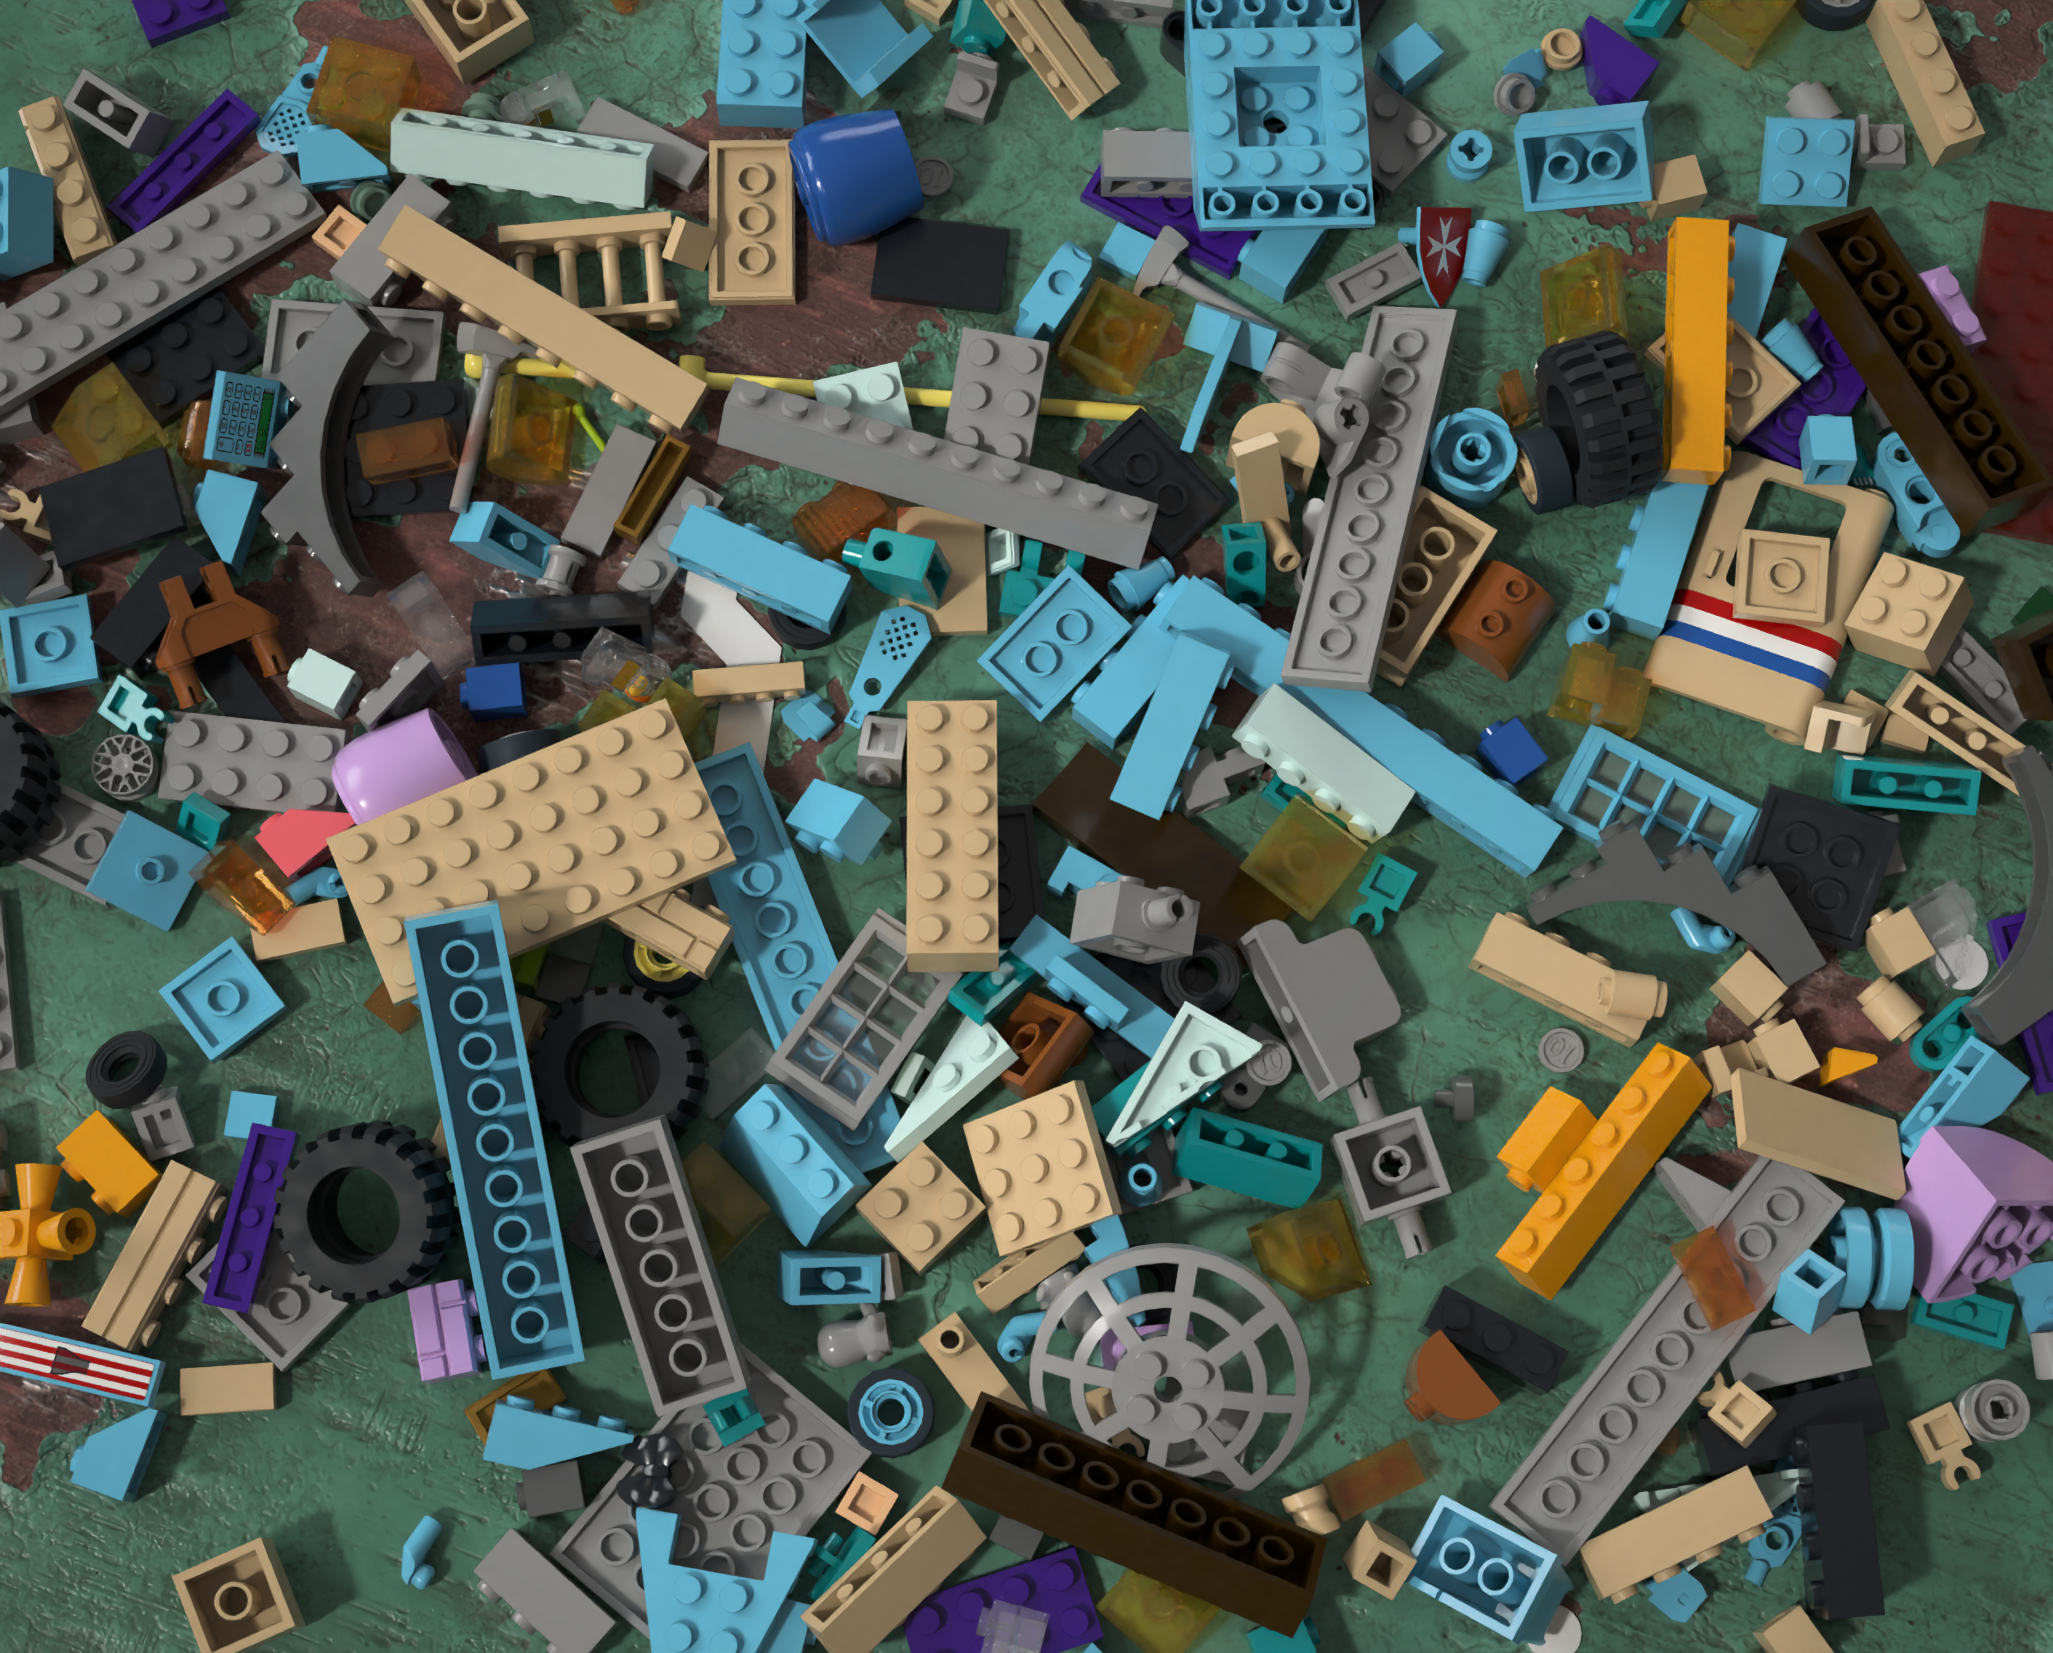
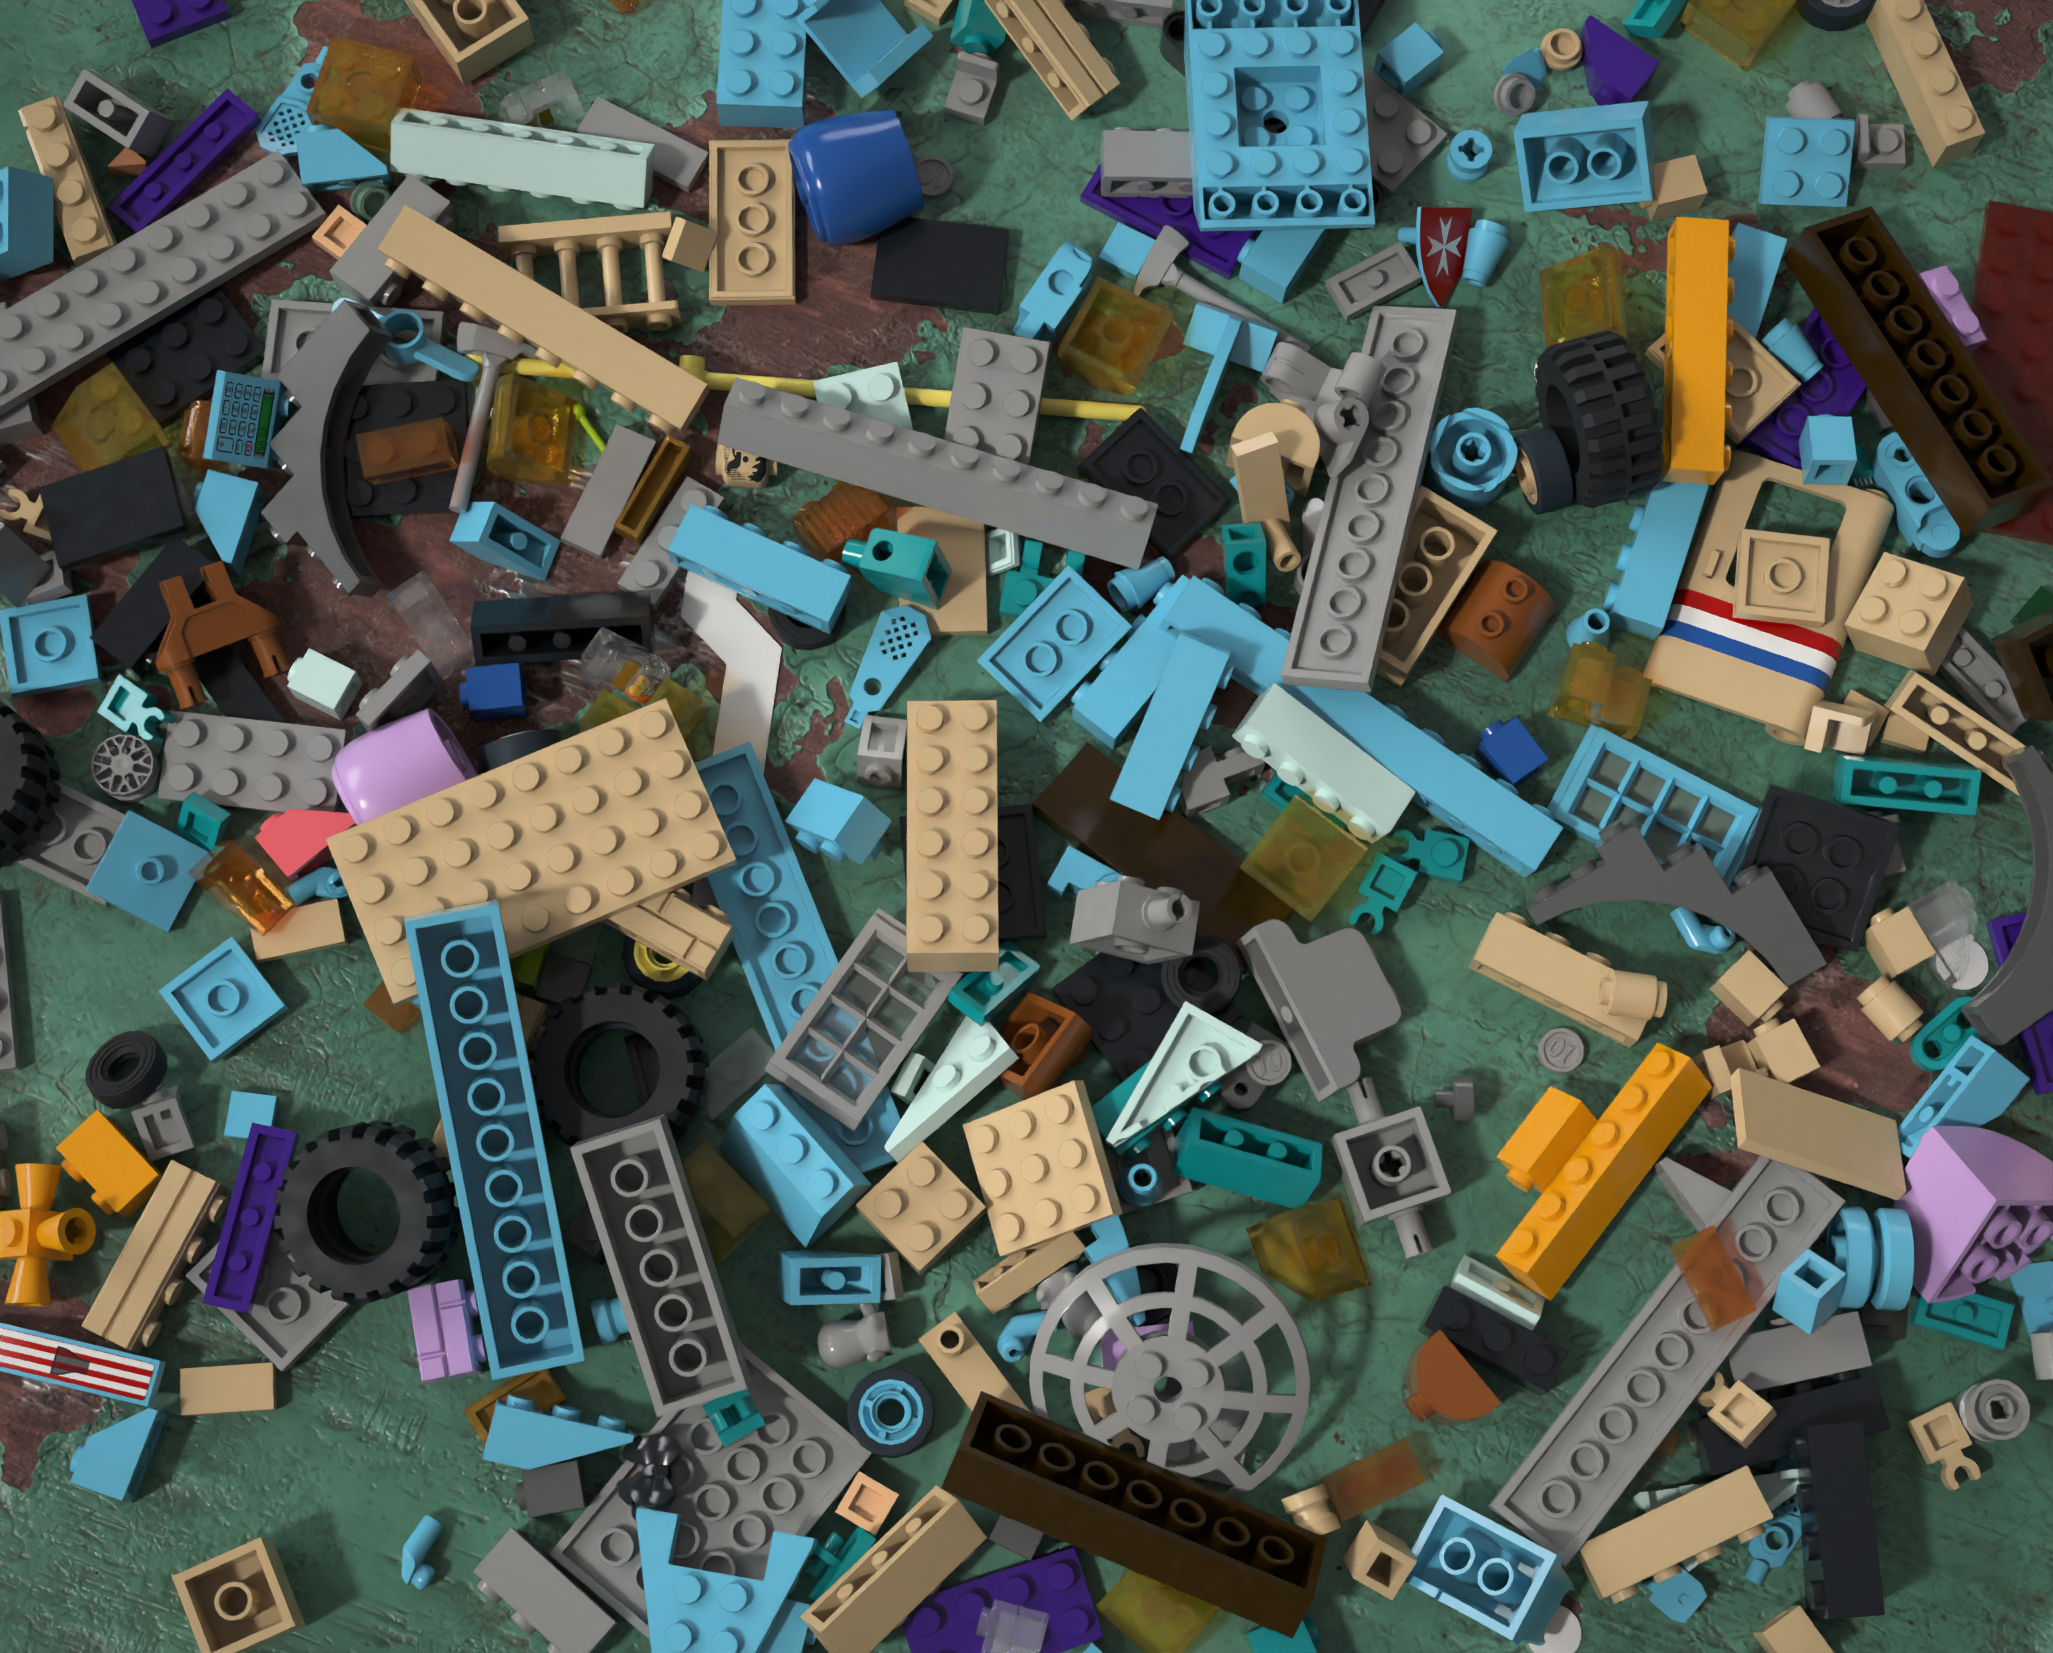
(127, 164): none -> nougat piece
(421, 347): none -> medium azure piece
(482, 107): sand green plate -> none
(560, 571): light grey bush -> none
(608, 1319): none -> medium azure wheel
(744, 469): none -> tan head
(750, 683): tan piece -> none
(808, 716): medium azure piece -> none
(1092, 985): medium azure bracket -> none
(1438, 855): none -> teal plate
(1498, 1292): none -> light aqua plate
(1512, 398): clear orange tile -> none
(1843, 1063): light orange slope -> none

